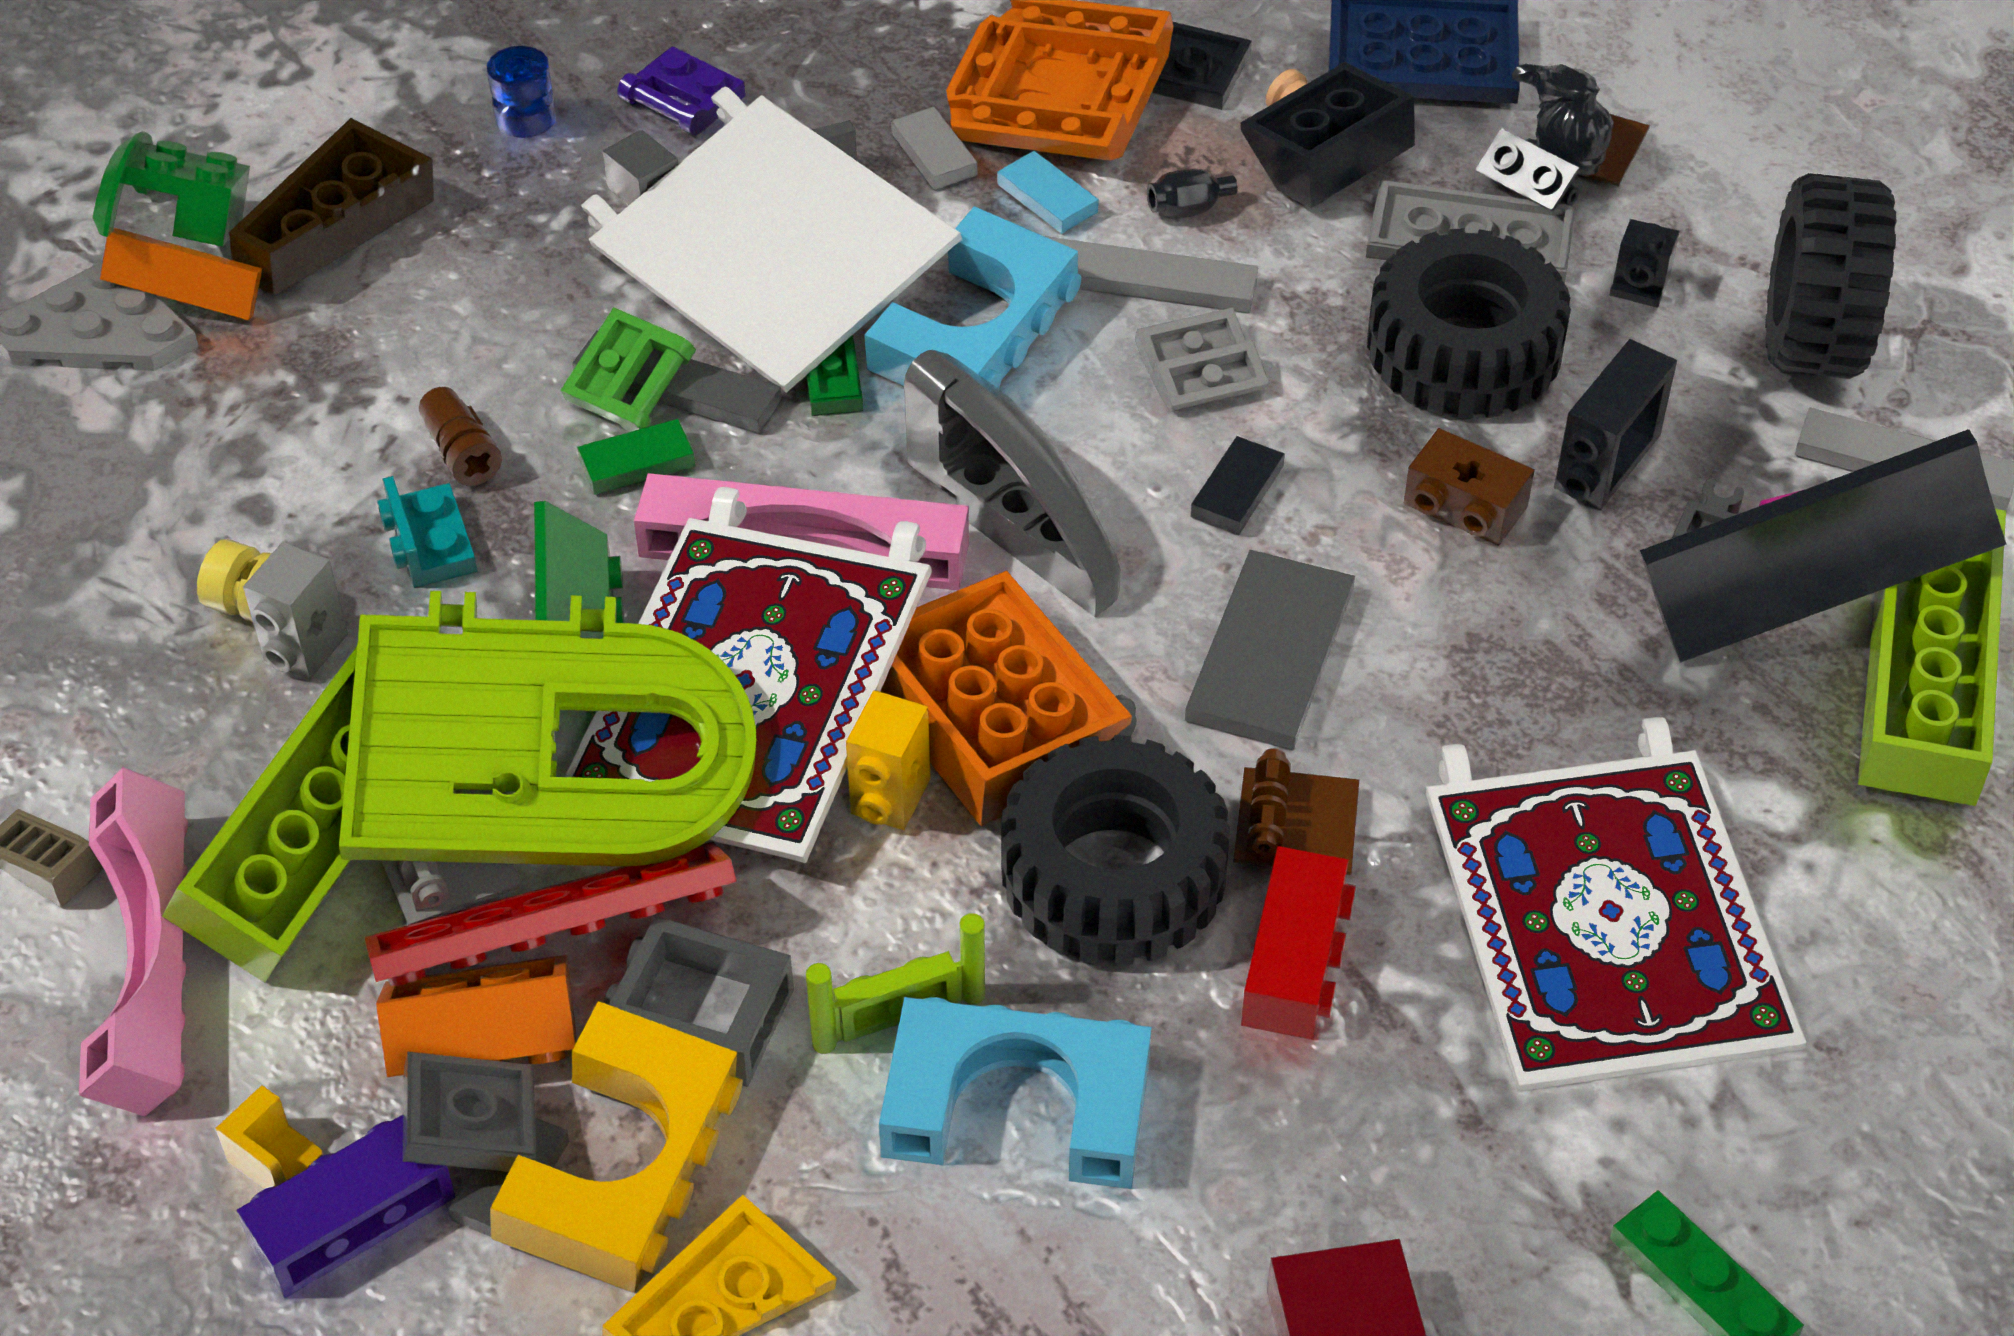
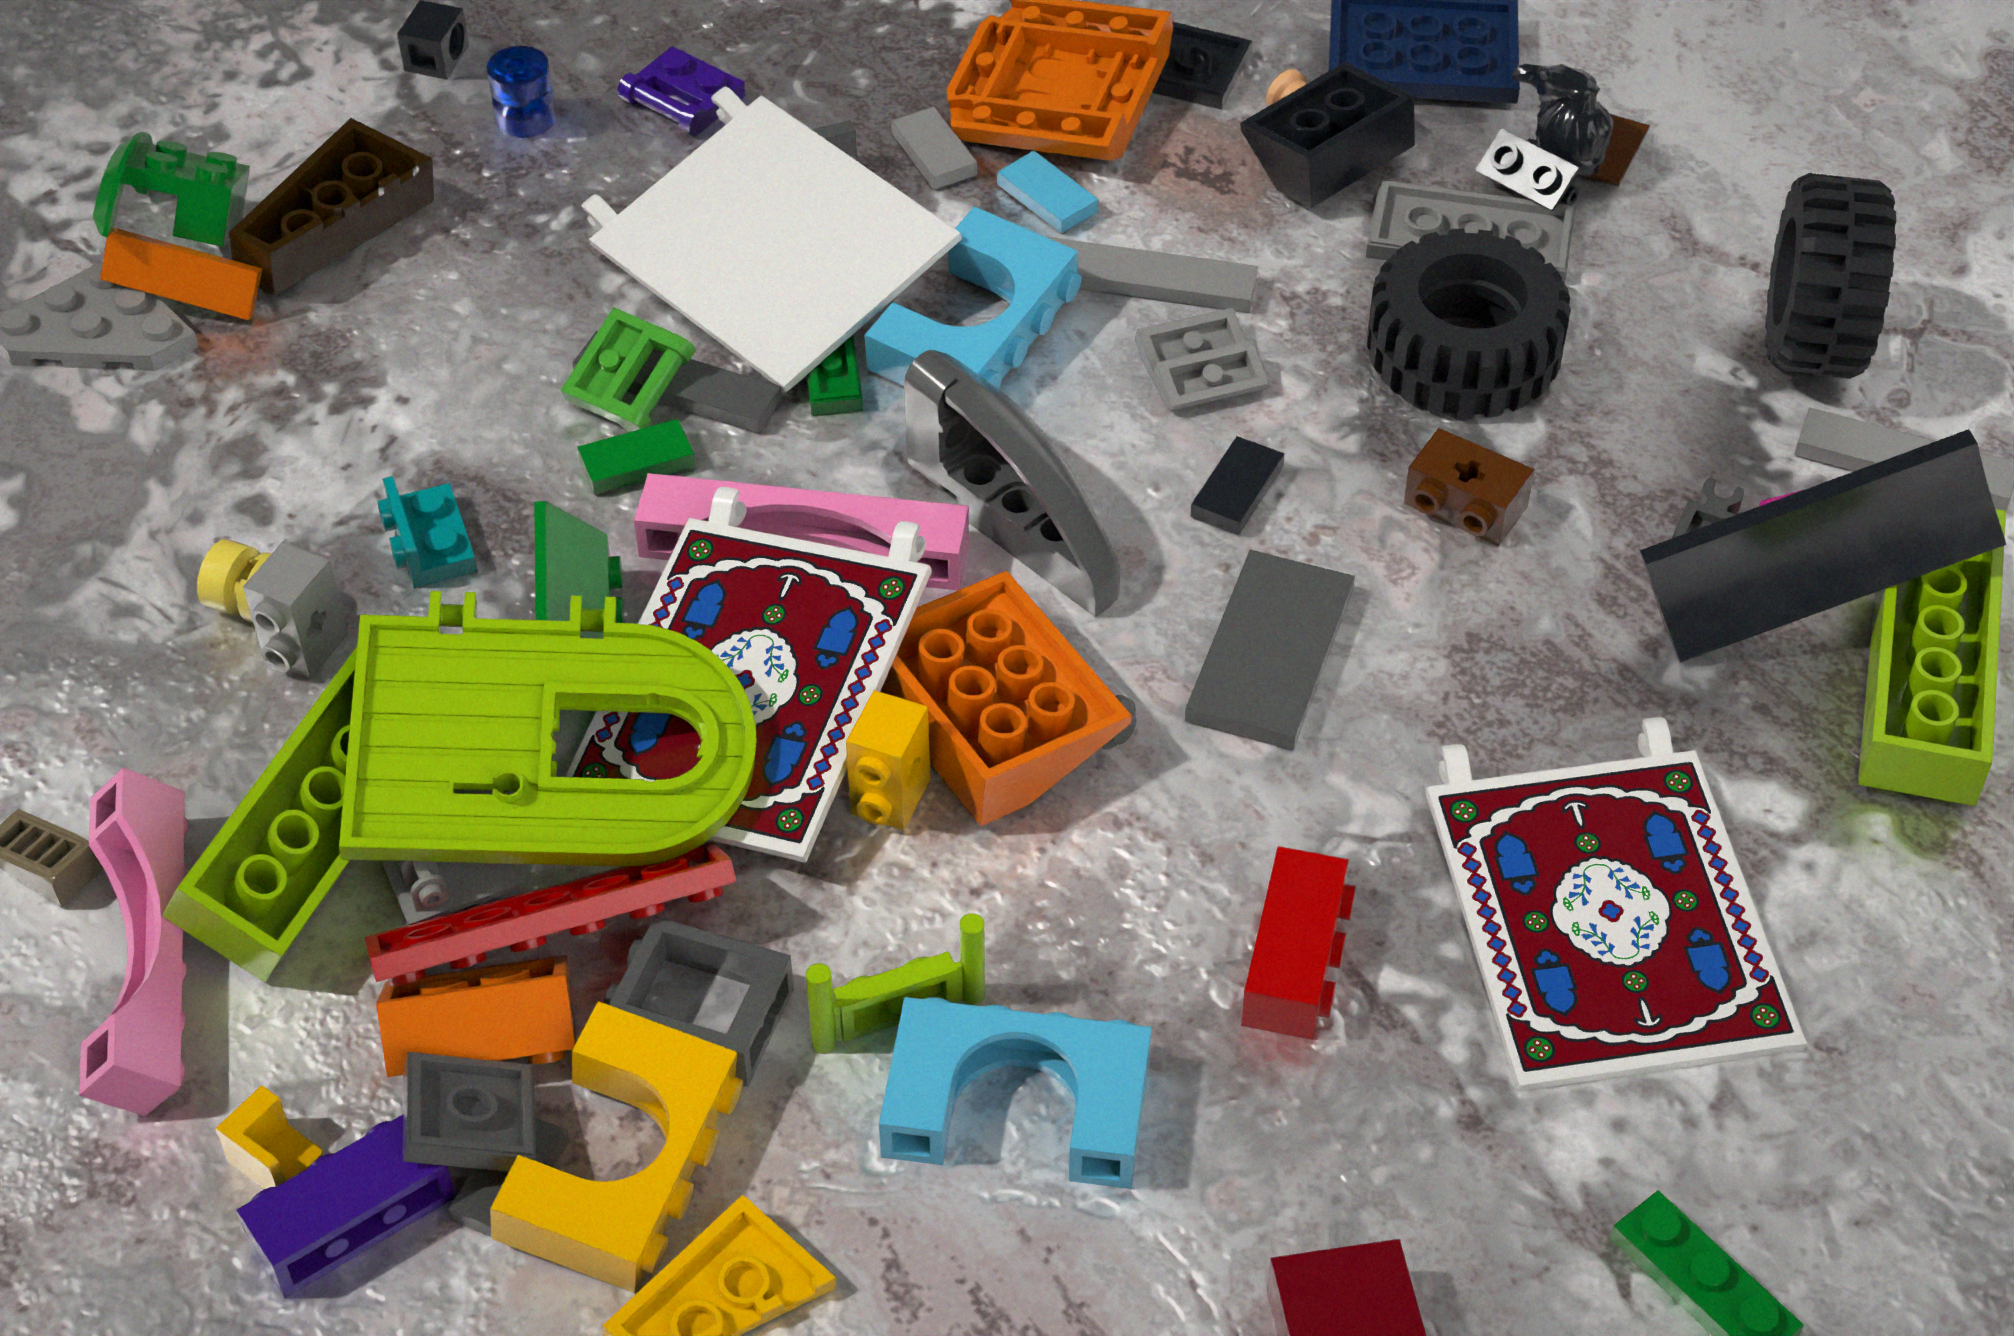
(433, 39): none -> black brick
(460, 437): reddish brown axle -> none
(636, 165): dark grey panel -> none
(1112, 910): black tyre -> none
(1188, 192): black plant -> none
(1294, 812): reddish brown hinge -> none
(1614, 424): black window -> none
(1644, 263): black brick -> none

